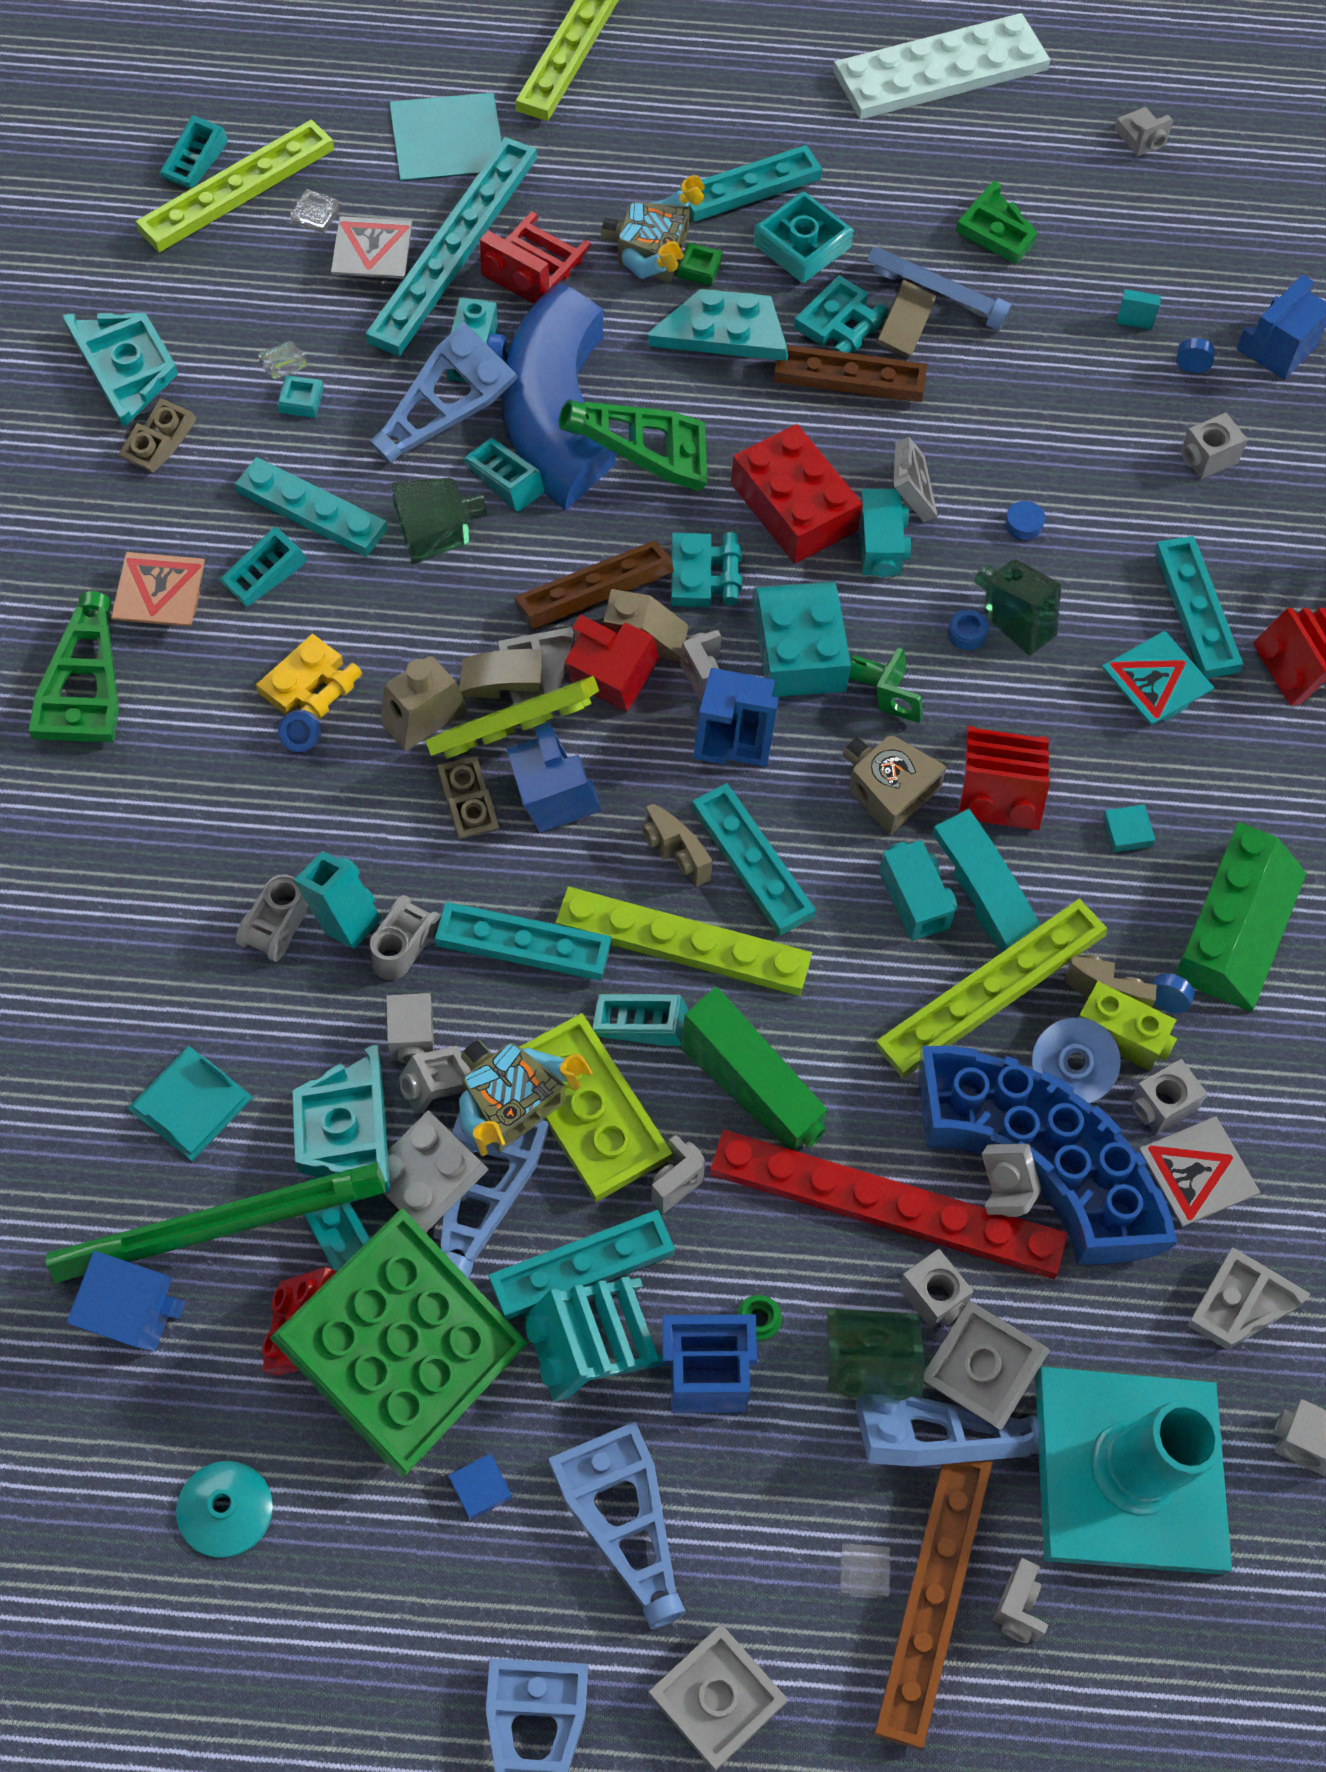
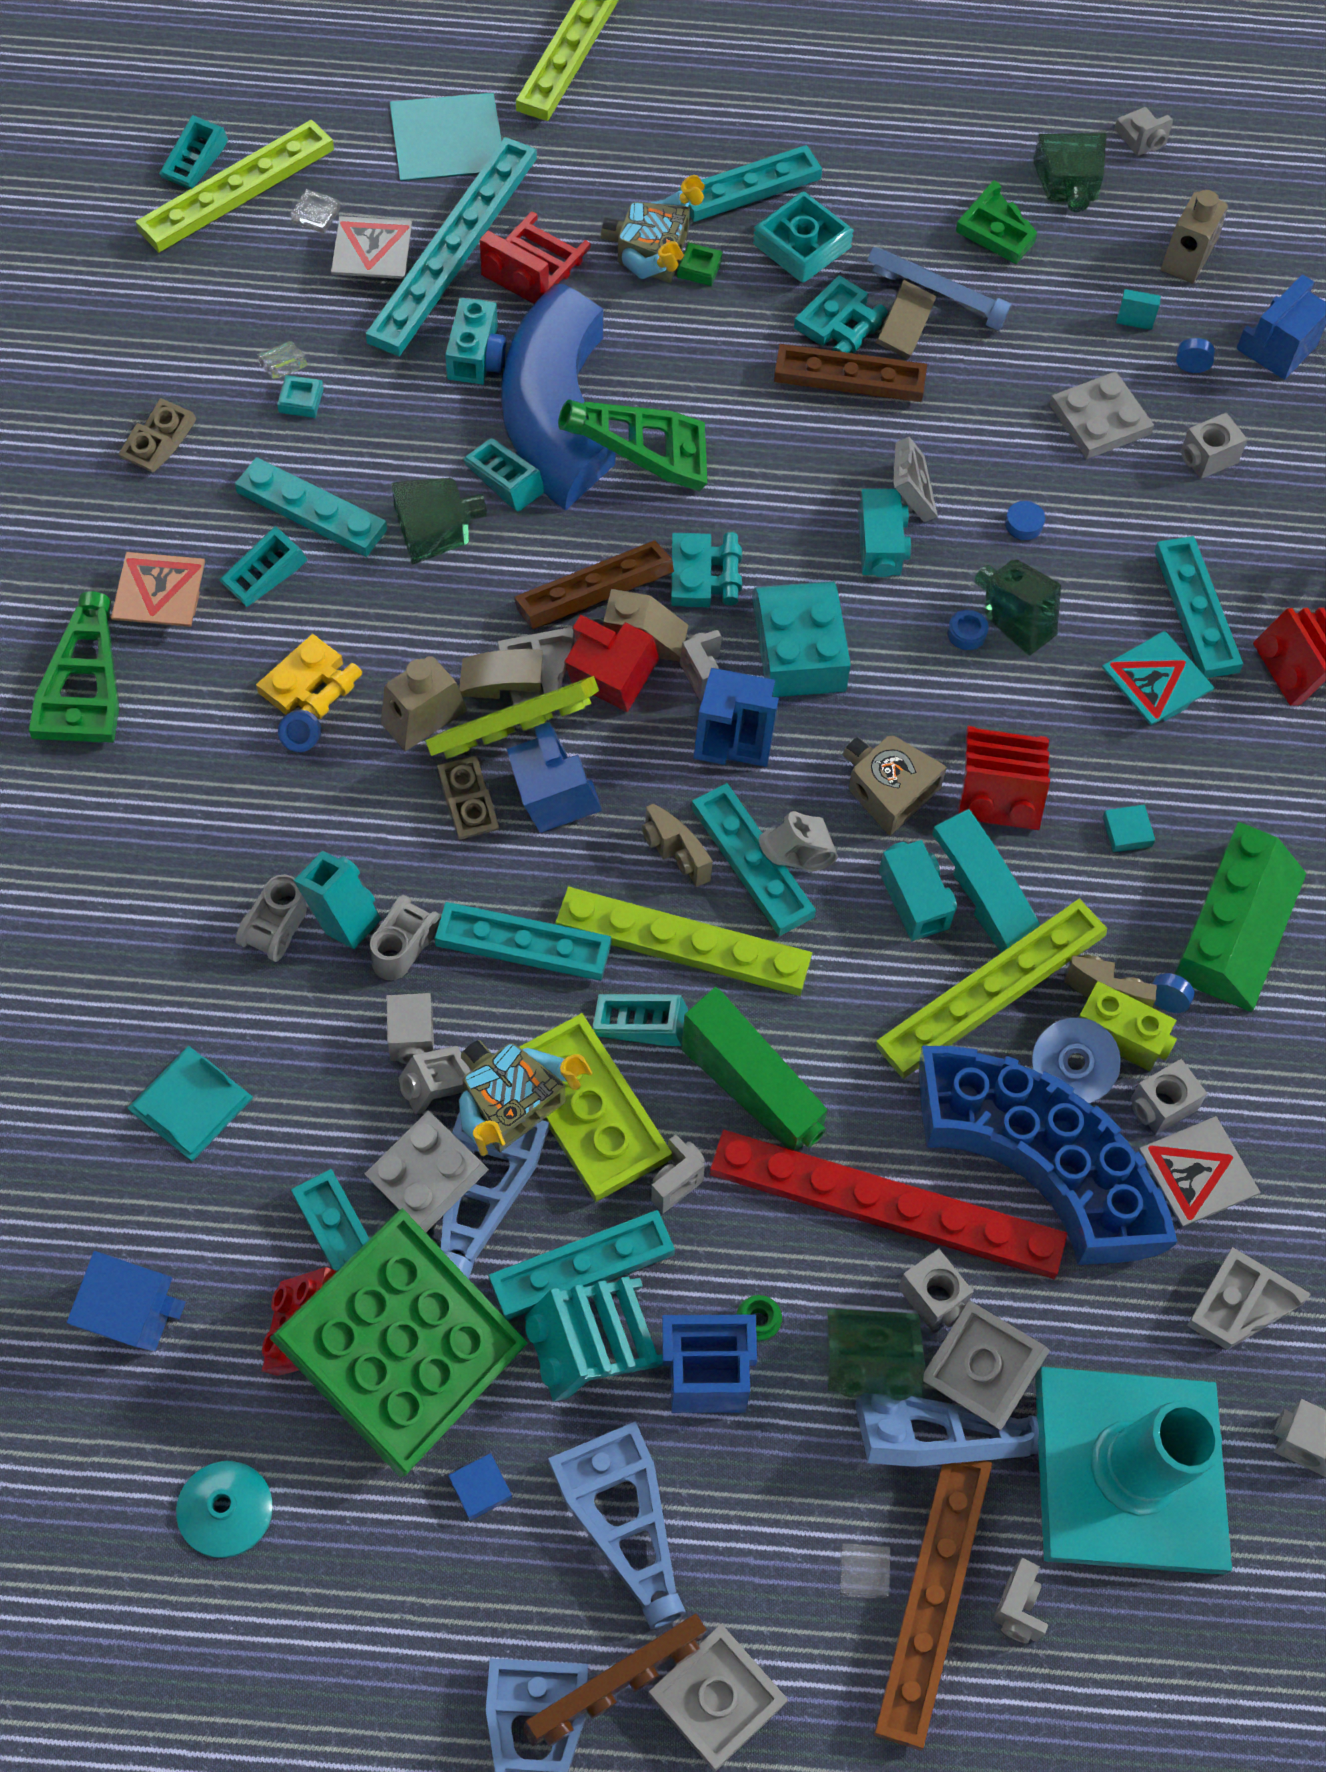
(124, 359): teal wing -> none
(221, 1220): green piece -> none
(342, 1119): teal wing -> none
(475, 363): medium blue plate -> none
(597, 1694): none -> reddish brown plate
(723, 325): teal wing -> none
(796, 493): red brick -> none
(799, 843): none -> light grey piece
(886, 680): green bracket -> none
(941, 66): light aqua plate -> none
(1011, 1179): light grey bracket -> none
(1071, 167): none -> clear green torso
(1101, 415): none -> light grey plate
(1202, 221): none -> dark tan torso

